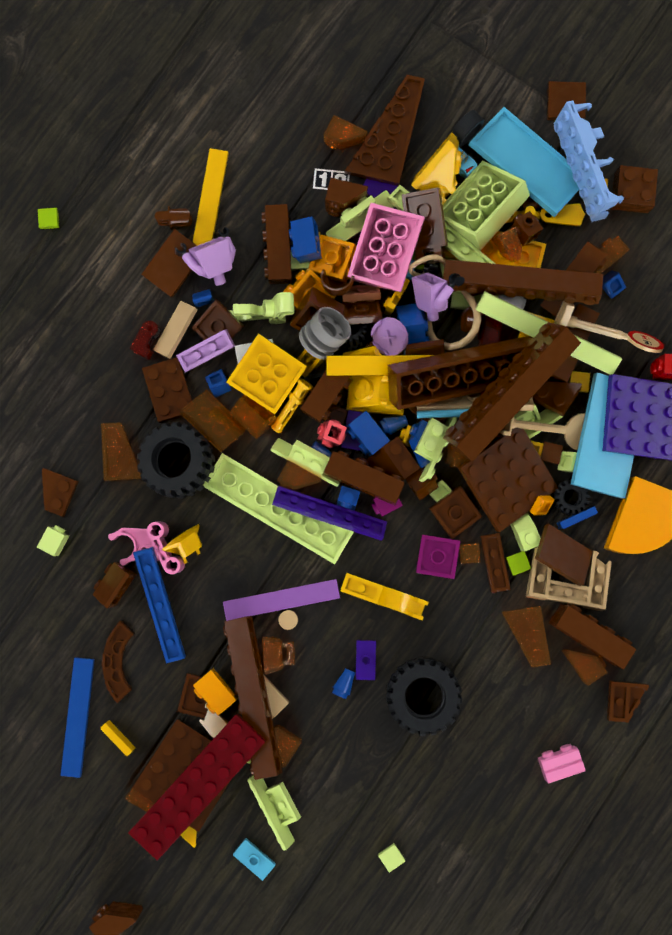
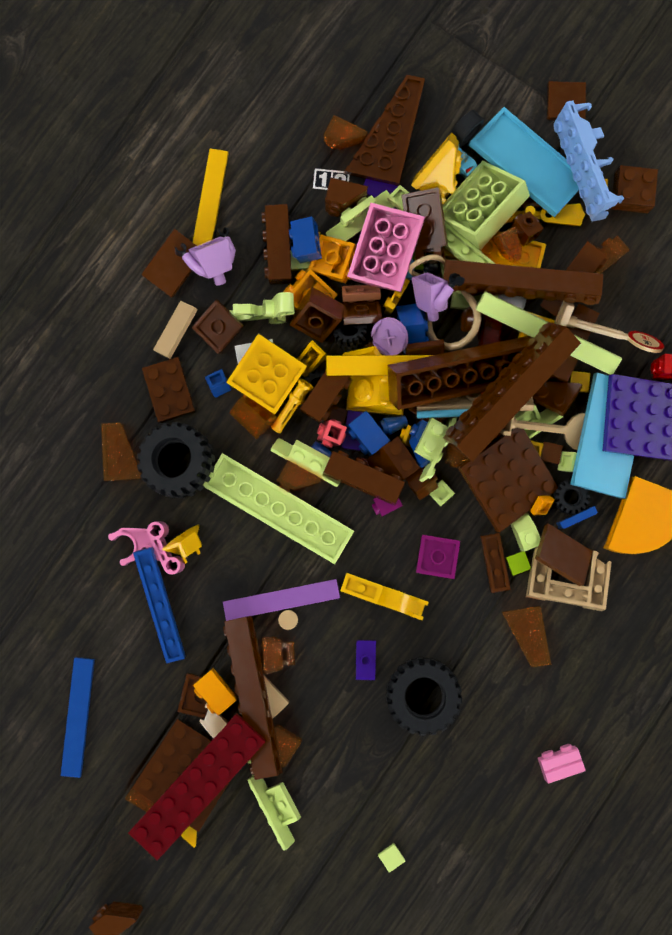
(48, 218): lime tile -> none
(53, 540): yellowish green brick -> none
(57, 491): reddish brown wing -> none
(112, 661): reddish brown tile -> none
(113, 585): reddish brown slope -> none
(117, 738): yellow tile -> none
(147, 334): clear red leg -> none
(174, 218): reddish brown arm -> none
(202, 298): blue slope -> none
(205, 350): lavender plate -> none
(213, 420): clear orange tile -> none
(254, 859): medium azure plate -> none
(325, 333): light grey wheel -> none
(329, 513): dark purple tile -> none
(335, 288): reddish brown helmet -> none
(344, 684): blue cone -> none
(348, 498): blue brick -> none
(455, 512): reddish brown tile -> none
(469, 553): clear orange tile -> none
(586, 665): clear orange slope -> none
(594, 637): reddish brown brick -> none
(613, 284): blue slope -> none
(624, 699): reddish brown wing -> none

